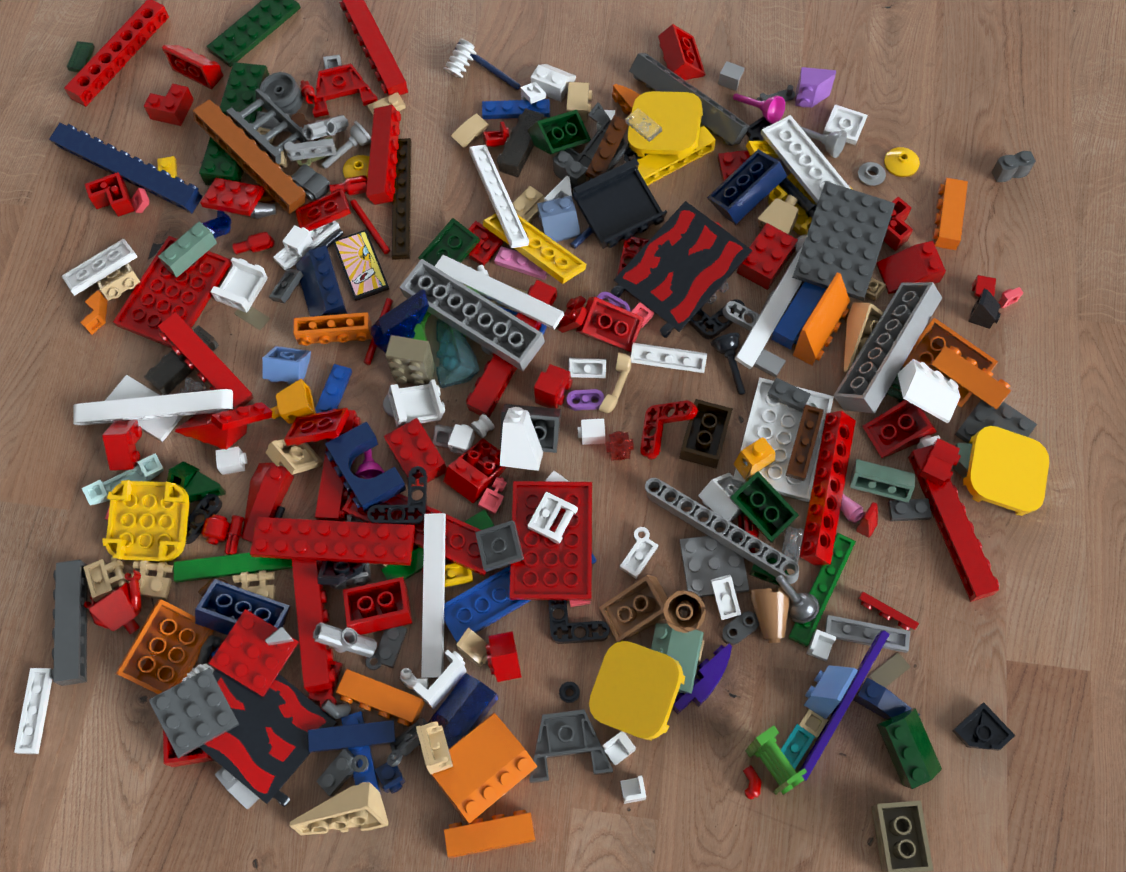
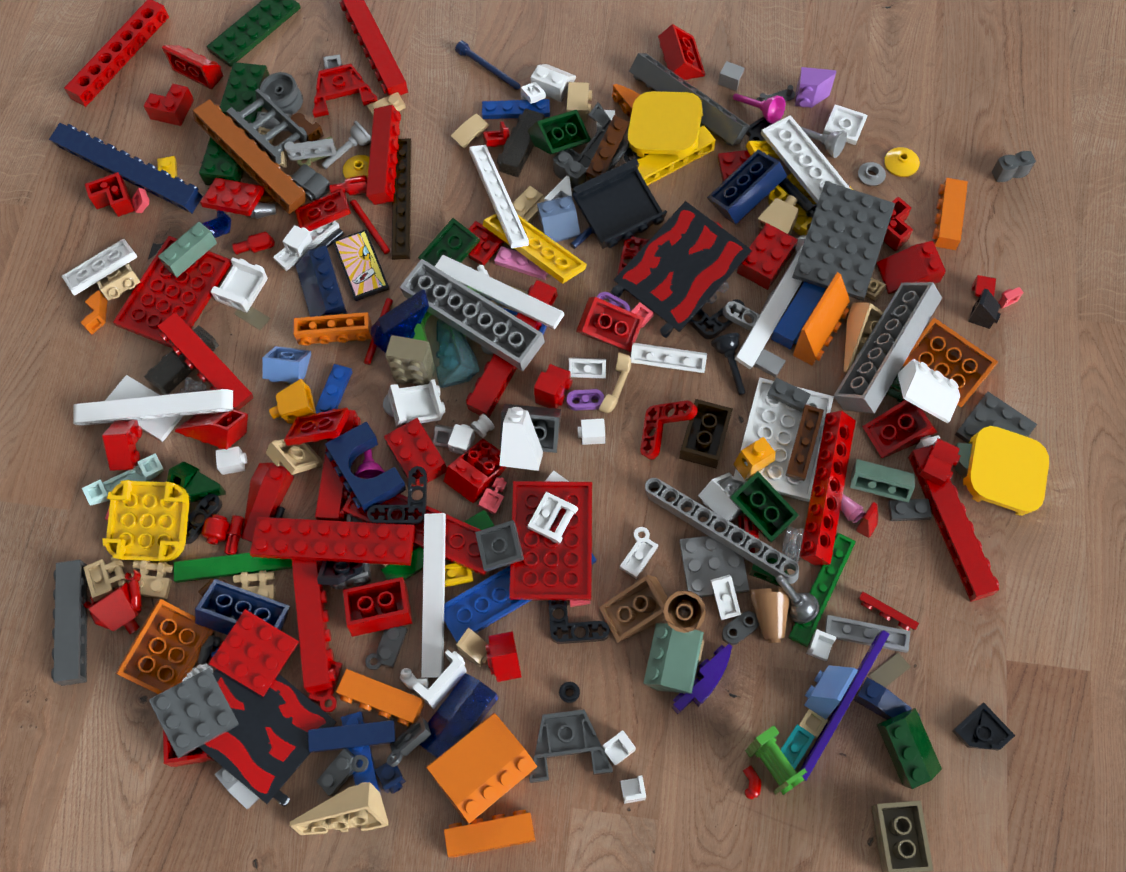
(34, 711): white plate -> none
(80, 56): clear green tile -> none
(241, 416): red plate -> none
(278, 637): light grey slope -> none
(286, 285): dark grey plate -> none
(308, 92): red axle -> none
(325, 127): light grey piece -> none
(336, 711): dark grey arm -> none
(344, 640): light grey piece -> none
(434, 747): tan hinge -> none
(460, 58): white piece -> none
(574, 314): red plate -> none
(619, 446): clear red brick -> none
(636, 690): yellow tile -> none
(643, 124): clear plate -> none
(971, 377): orange brick -> none

